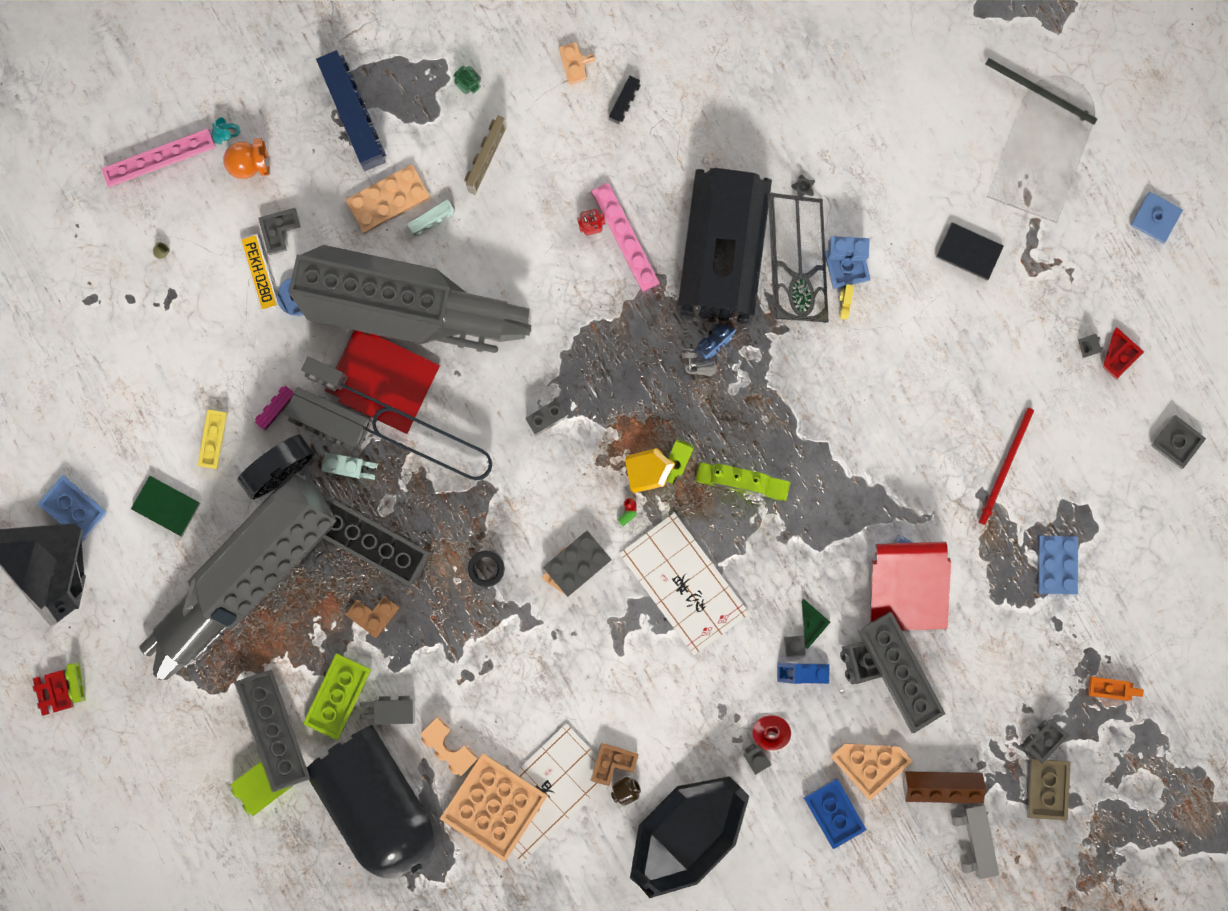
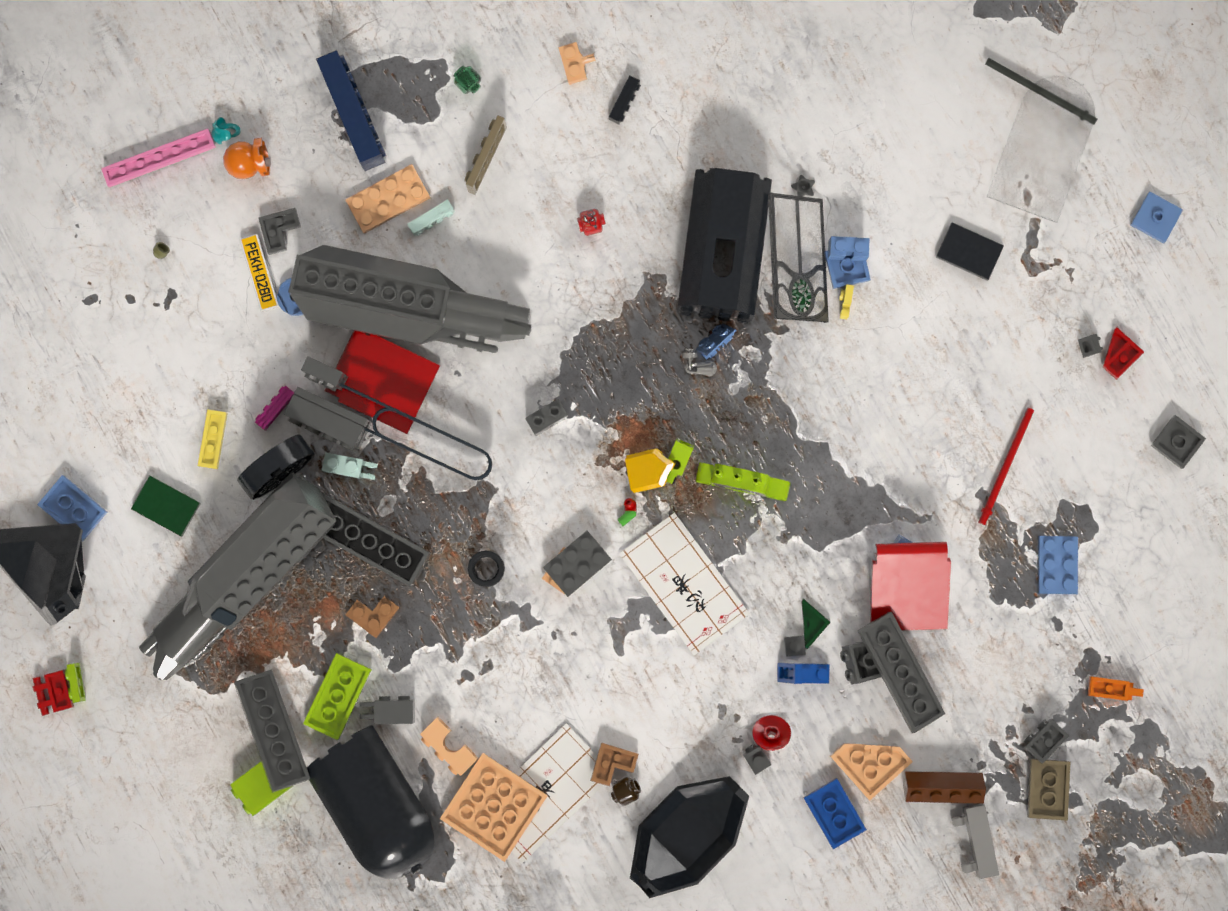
(625, 237): bright pink plate -> none

